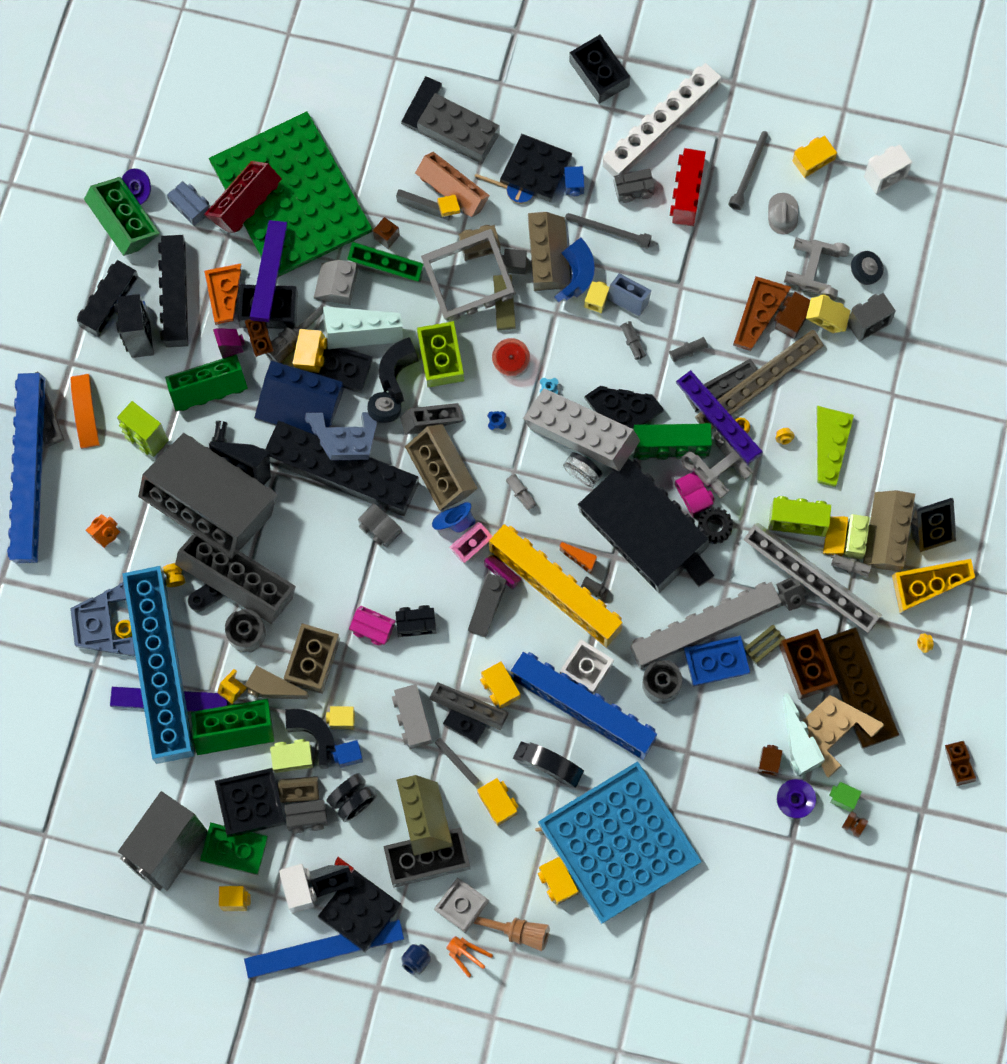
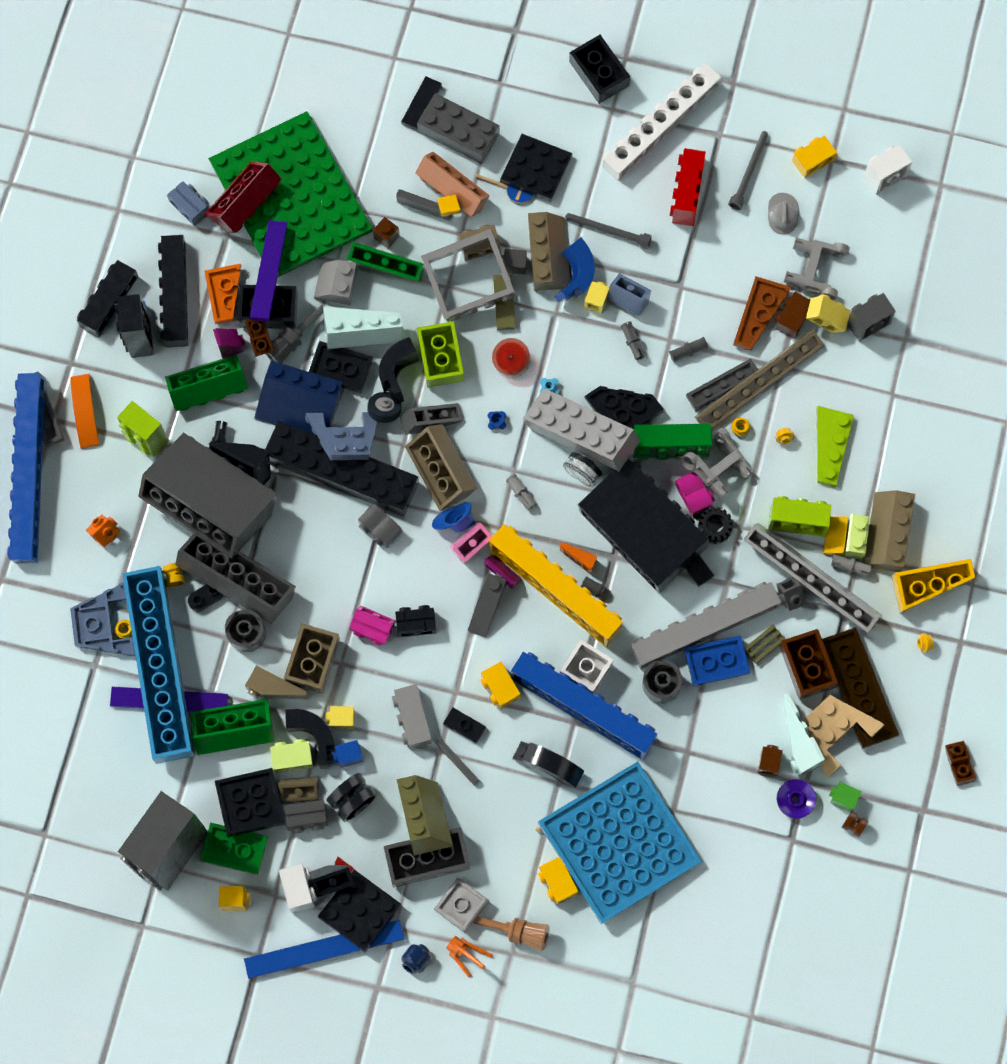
(121, 215): green slope -> none
(135, 178): dark purple dish -> none
(231, 688): yellow panel -> none
(310, 350): yellow brick -> none
(469, 706): dark grey tile -> none
(497, 801): yellow brick -> none
(574, 180): blue brick -> none
(634, 185): dark grey brick -> none
(719, 417): dark purple tile -> none
(867, 267): black wheel -> none
(934, 525): black slope -> none

